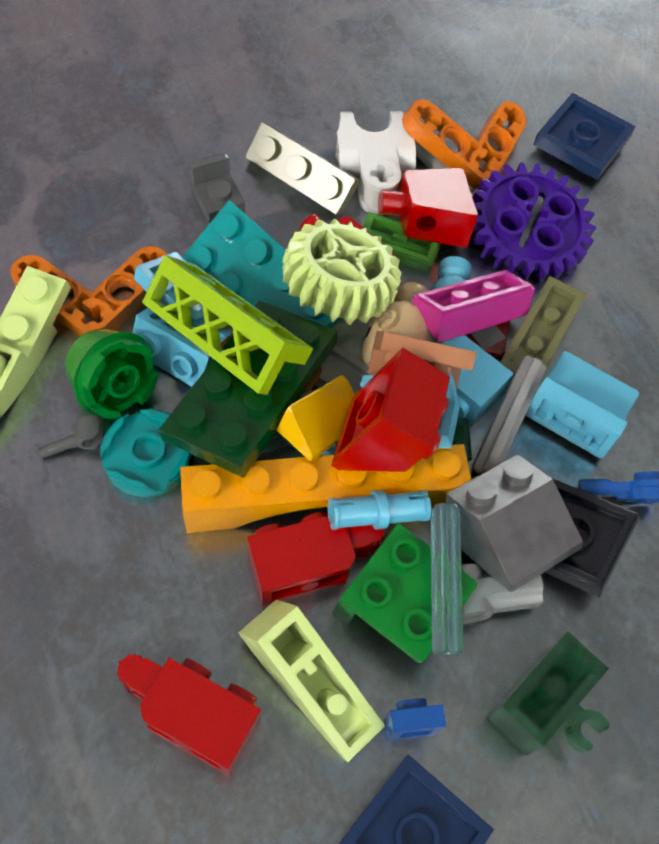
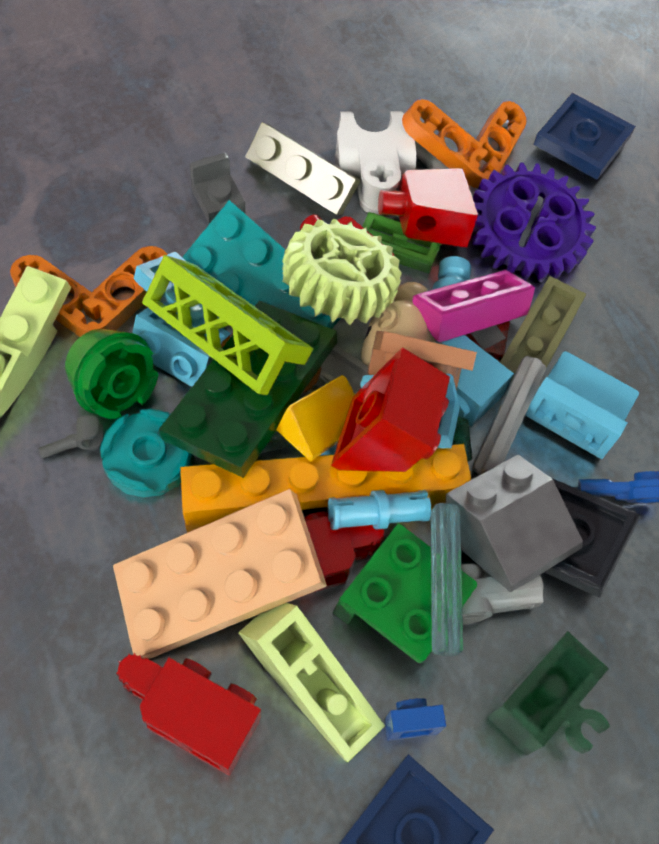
(218, 575): none -> light nougat plate

